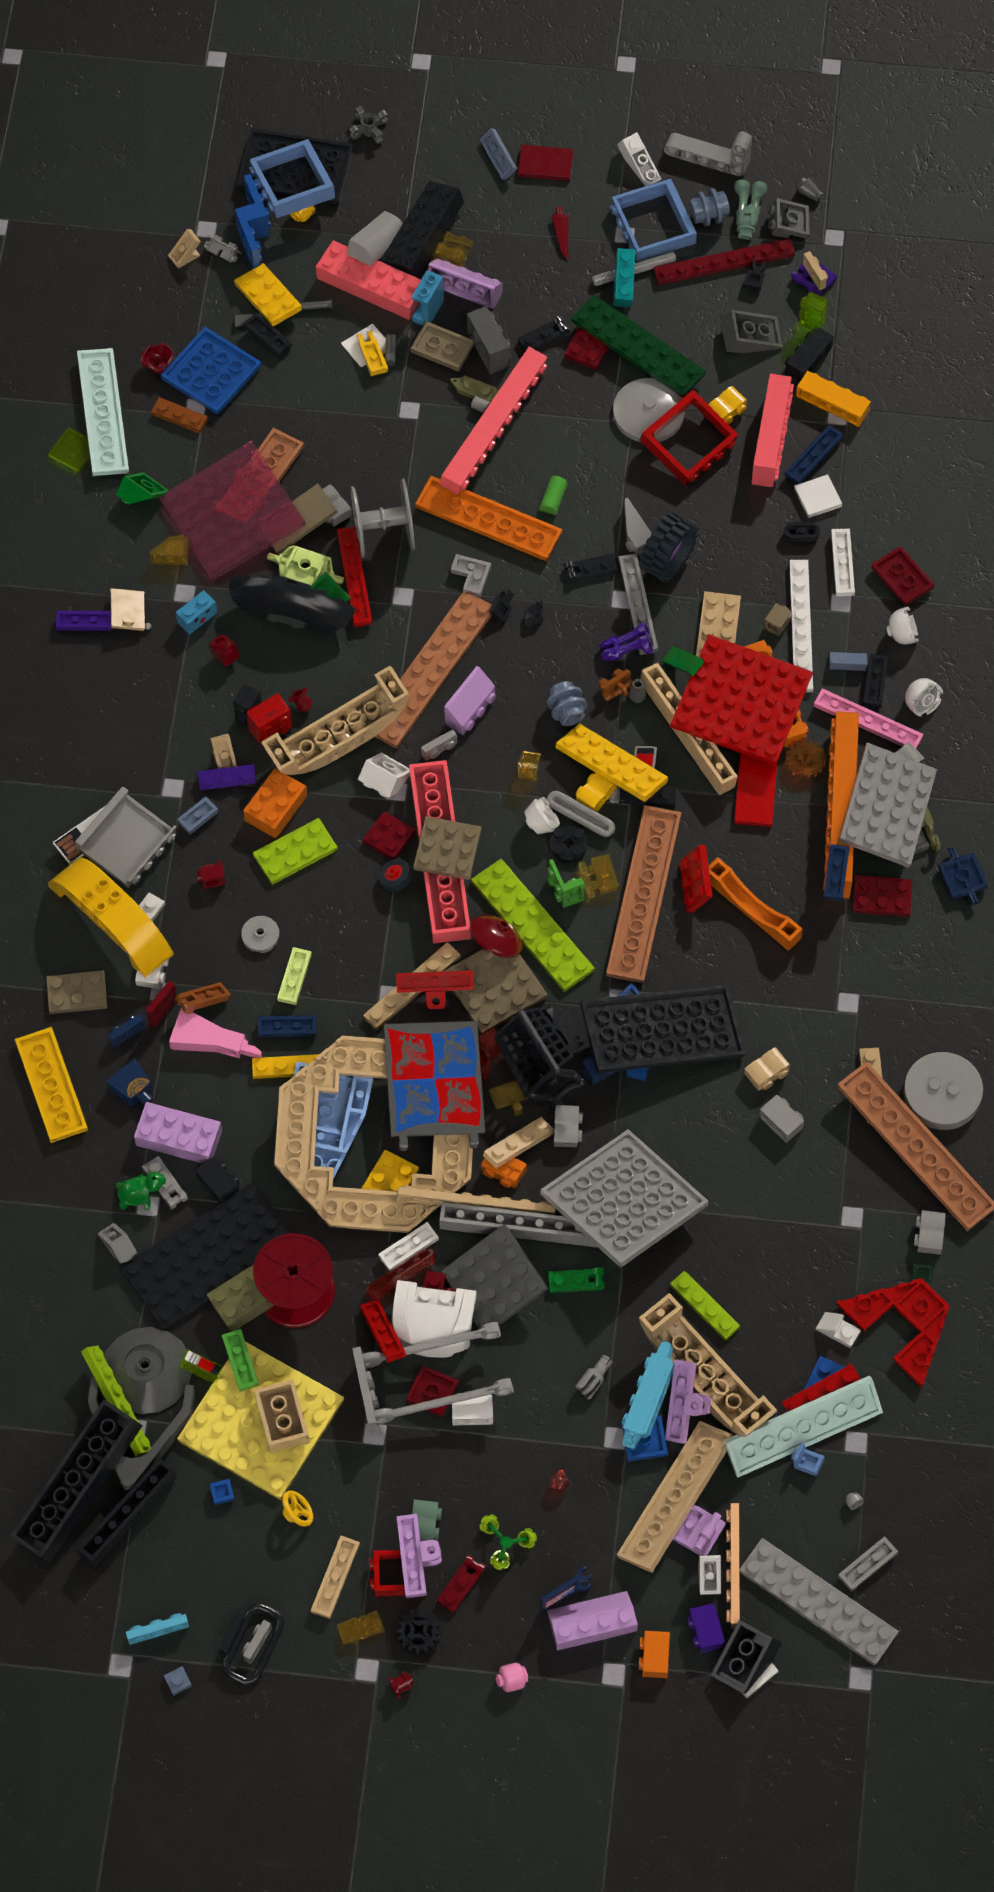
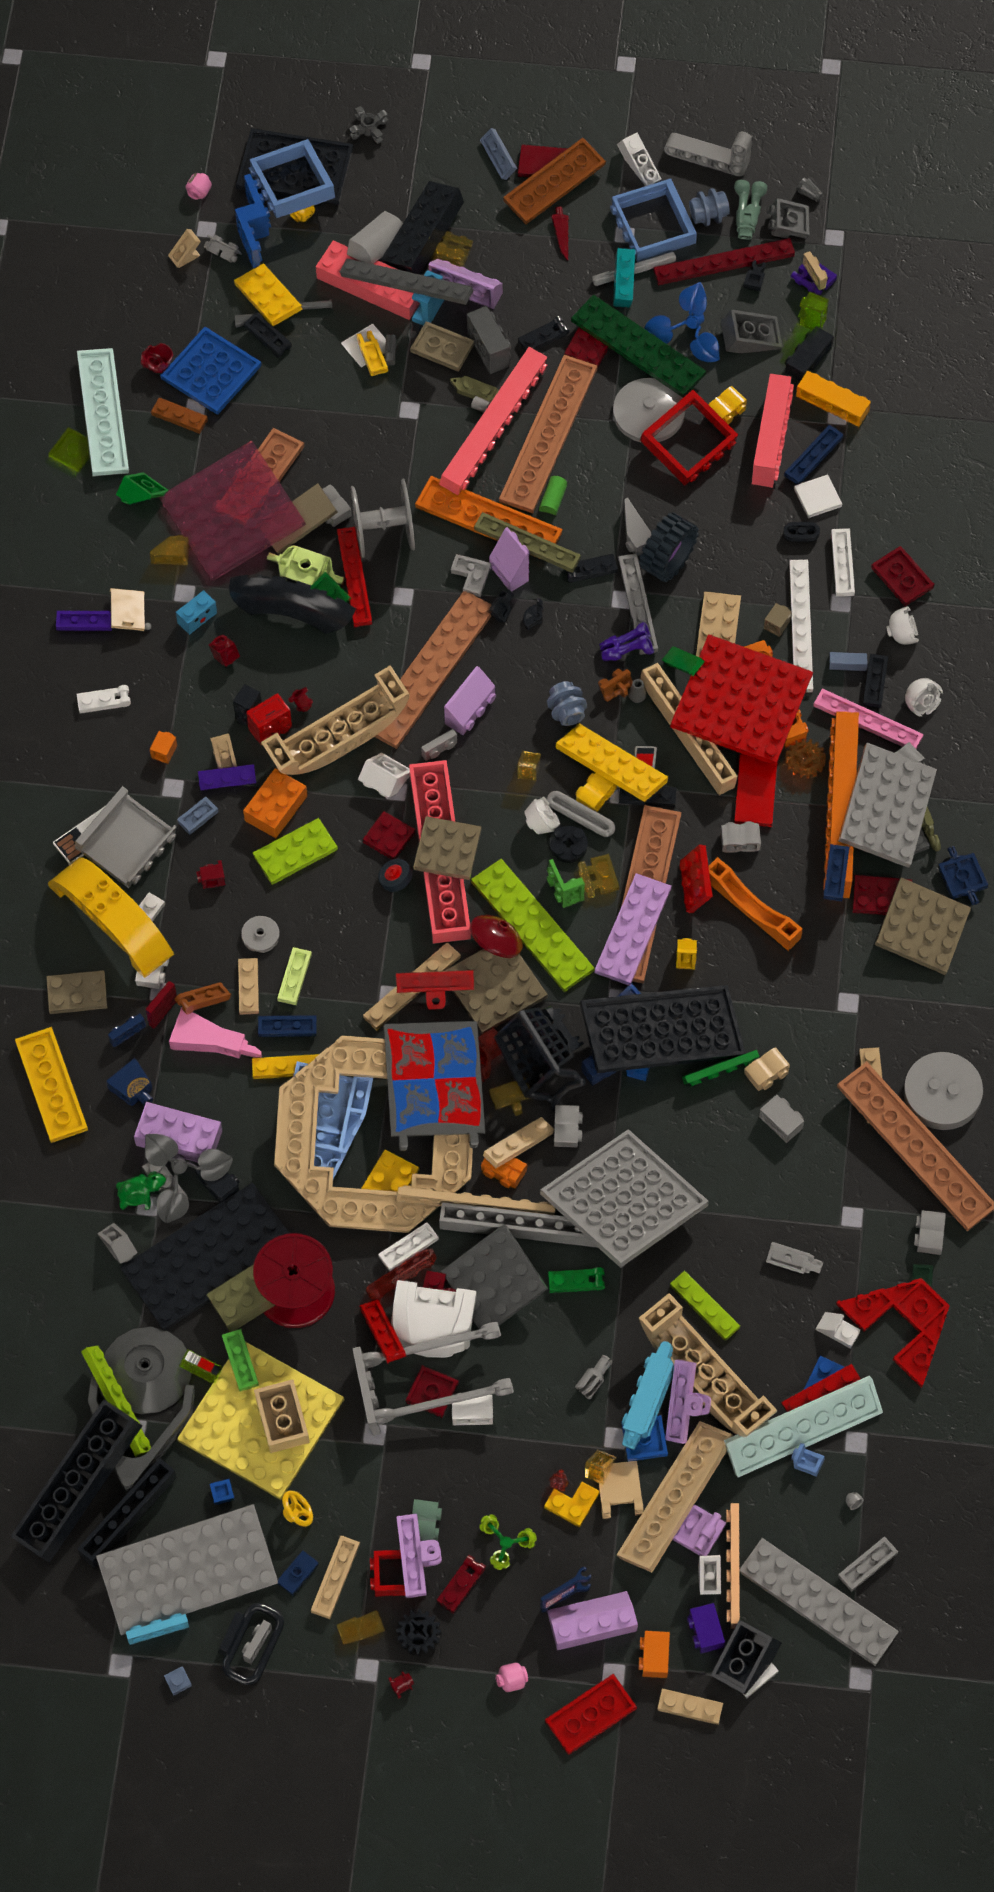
(103, 699): none -> white plate
(159, 1150): none -> dark grey plant
(163, 747): none -> orange brick
(187, 1568): none -> light grey plate
(198, 186): none -> bright pink head
(248, 986): none -> tan plate
(297, 1573): none -> dark blue plate
(406, 281): none -> dark grey plate
(510, 560): none -> lavender slope
(536, 545): none -> olive plate
(548, 434): none -> nougat plate
(554, 180): none -> dark orange plate
(574, 1508): none -> yellow plate
(590, 1714): none -> red tile
(599, 1466): none -> clear yellow slope
(621, 1488): none -> tan flag
(633, 929): none -> lavender plate
(686, 953): none -> yellow slope
(690, 1706): none -> tan plate
(693, 300): none -> blue plant
(713, 1071): none -> green plate
(740, 837): none -> light grey brick
(793, 1259): none -> light grey hinge
(922, 926): none -> dark tan plate

